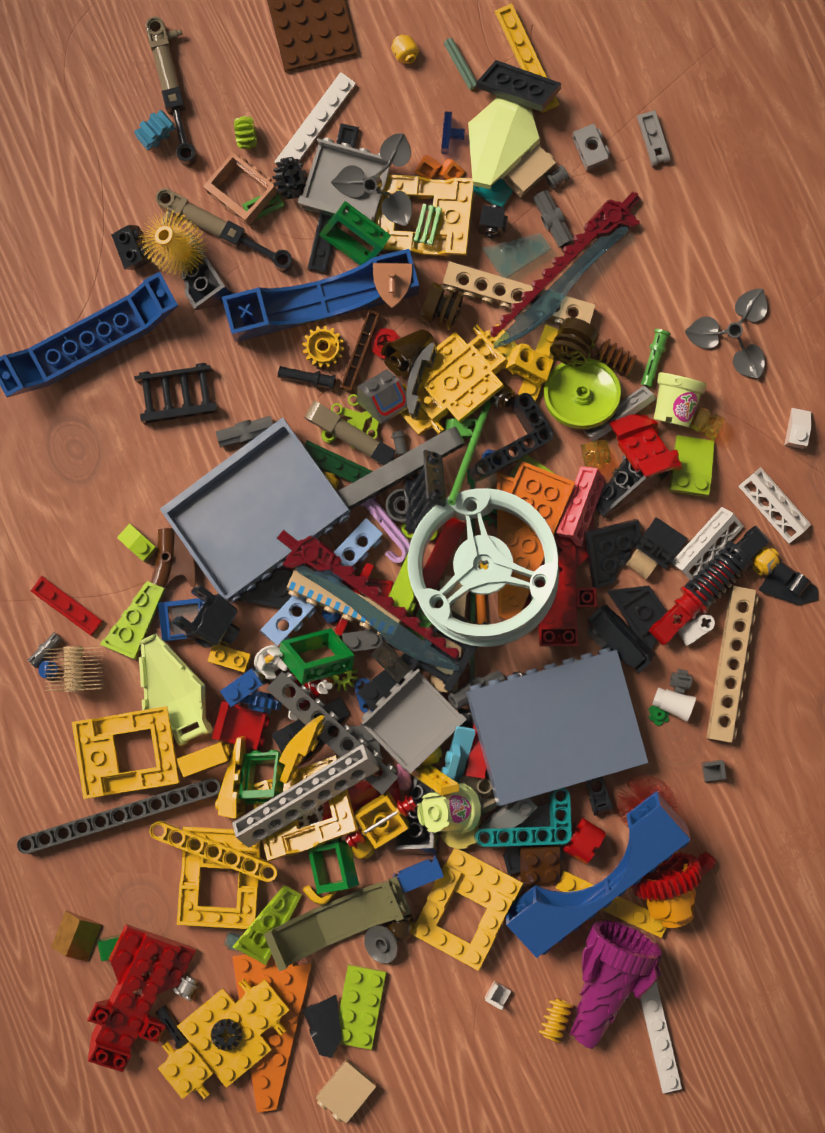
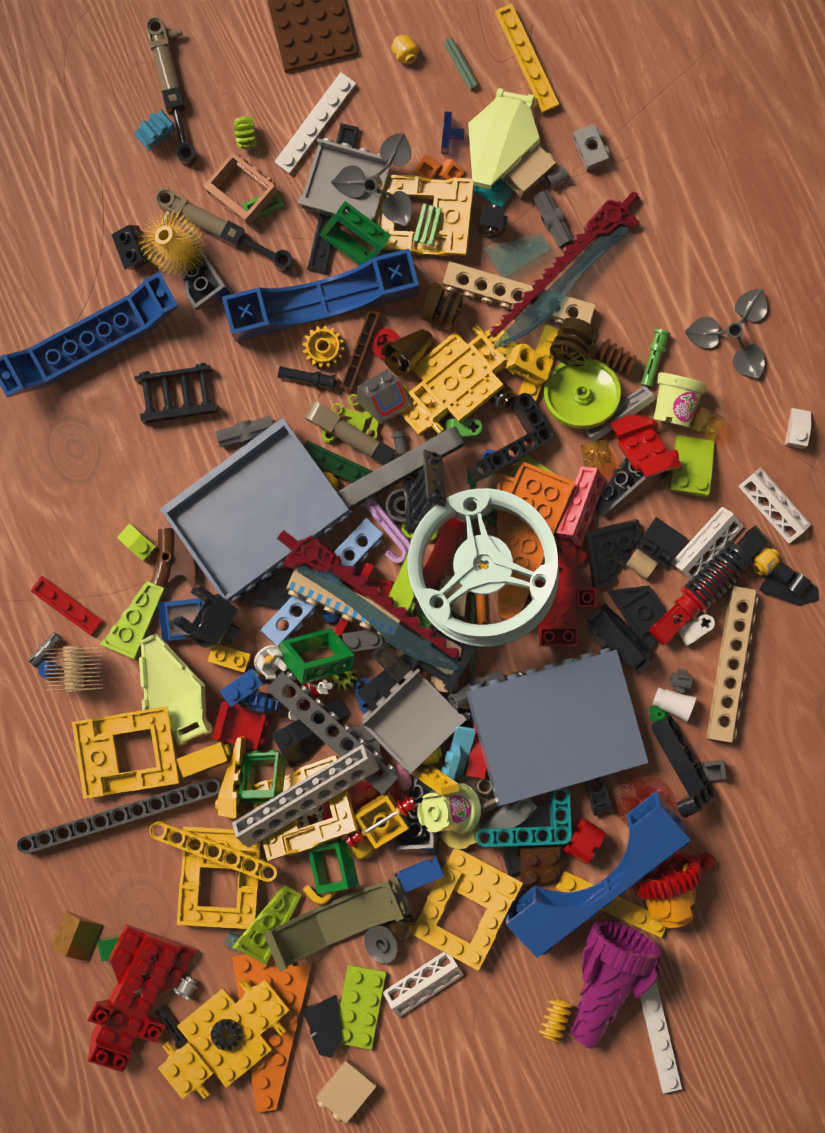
(289, 177): black gear -> none
(299, 747): yellow slope -> none
(392, 281): nougat shield -> none
(424, 986): none -> white fence
(425, 359): dark grey slope -> none
(469, 453): bright green piece -> none
(497, 995): white panel -> none
(518, 85): black plate -> none
(653, 137): light grey plate -> none
(685, 765): none -> black beam

